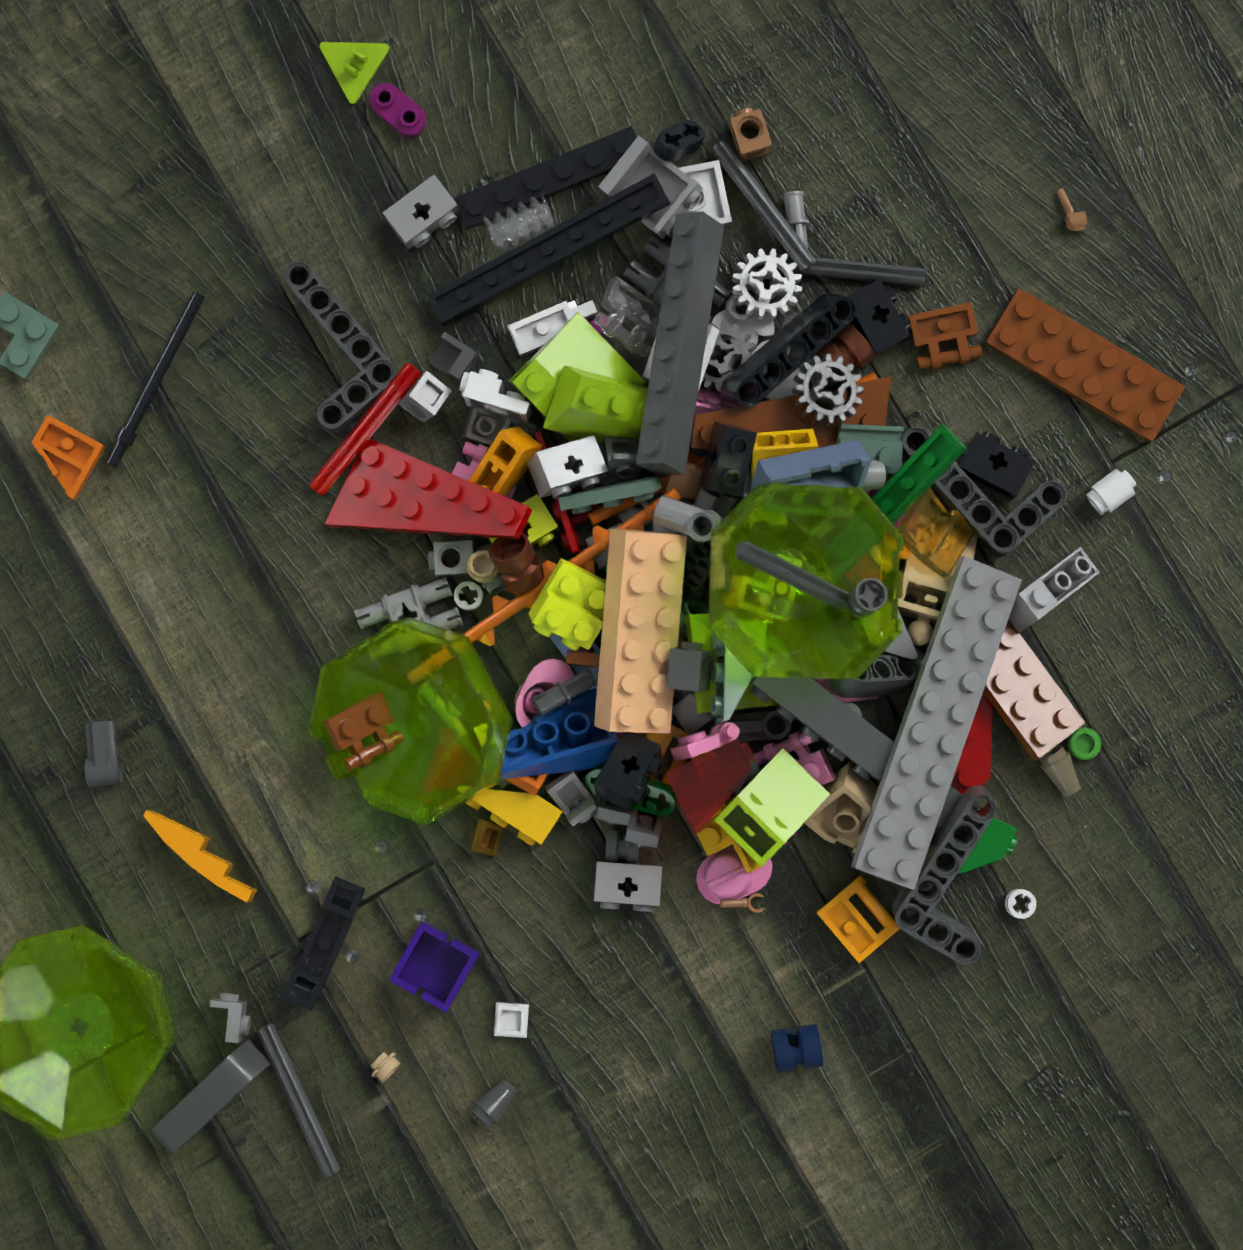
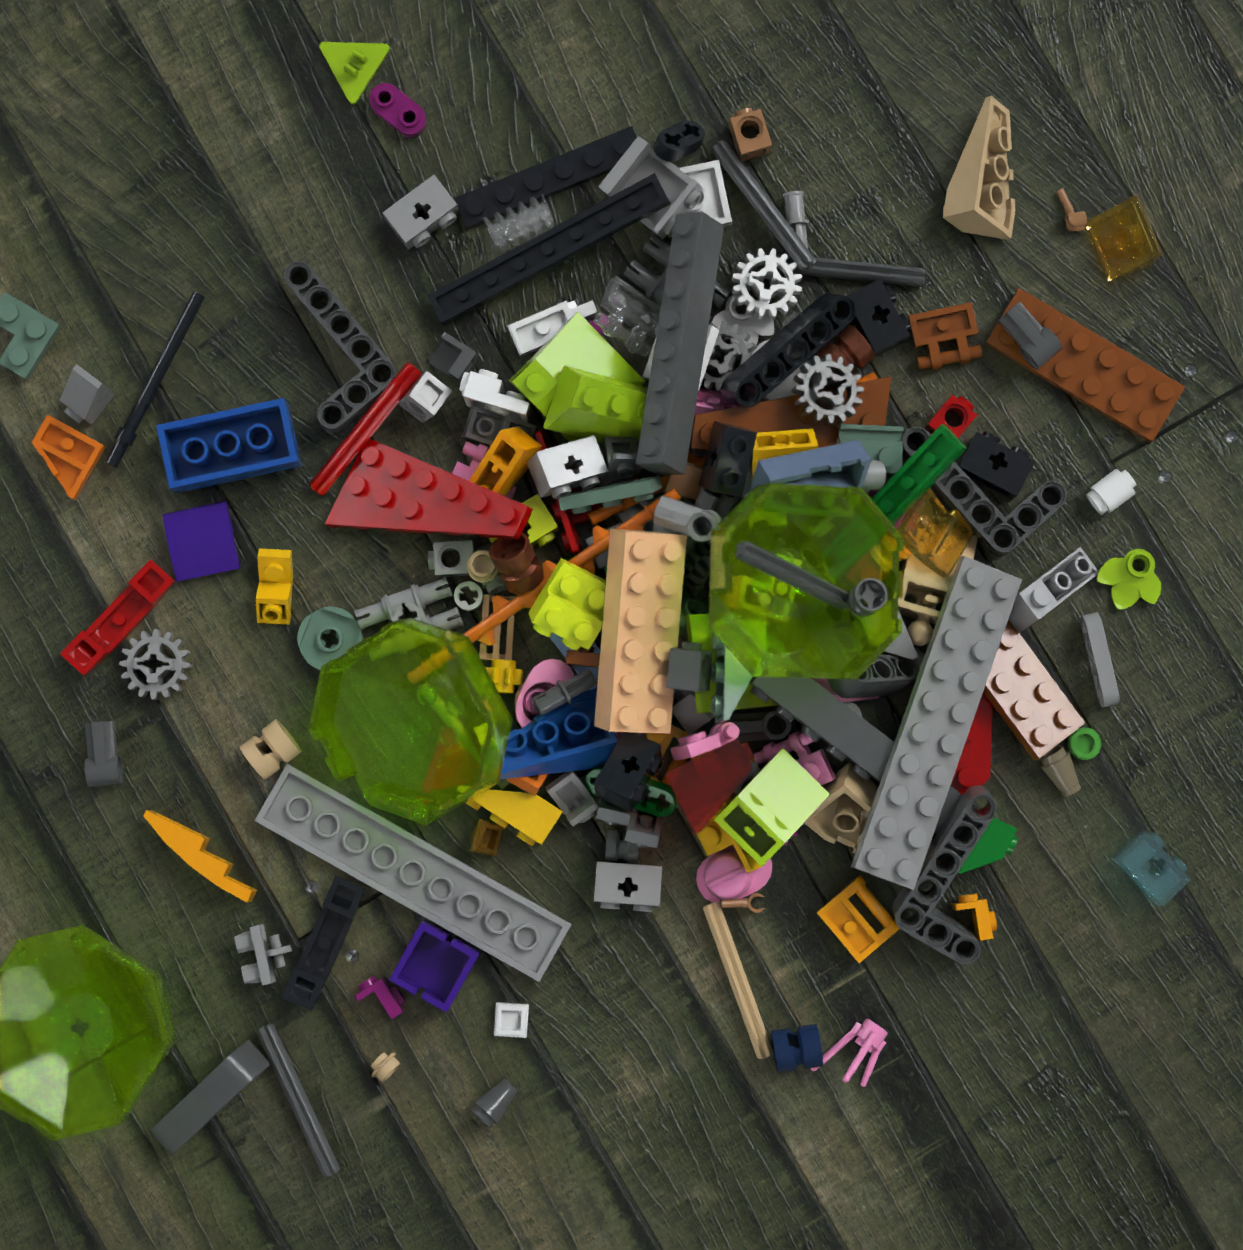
(84, 396): none -> light grey slope
(119, 619): none -> red slope
(155, 650): none -> light grey gear
(201, 541): none -> dark purple slope
(229, 445): none -> blue brick
(237, 1022): light grey bracket -> none
(263, 969): none -> light grey hips
(274, 586): none -> yellow slope
(281, 743): none -> tan wheel
(320, 623): none -> sand green plate
(358, 722): dark orange plate -> none
(389, 996): none -> magenta bracket
(413, 872): none -> light grey plate
(497, 632): none -> light nougat tile
(505, 675): none -> yellow gear
(738, 980): none -> tan axle
(870, 1040): none -> bright pink plant
(957, 405): none -> red brick
(979, 188): none -> tan wedge
(983, 919): none -> light orange bracket
(1010, 902): white bush -> none
(1035, 342): none -> dark grey piece
(1100, 659): none -> light grey beam
(1124, 239): none -> clear yellow slope
(1128, 583): none -> lime plate
(1134, 861): none -> clear light blue brick

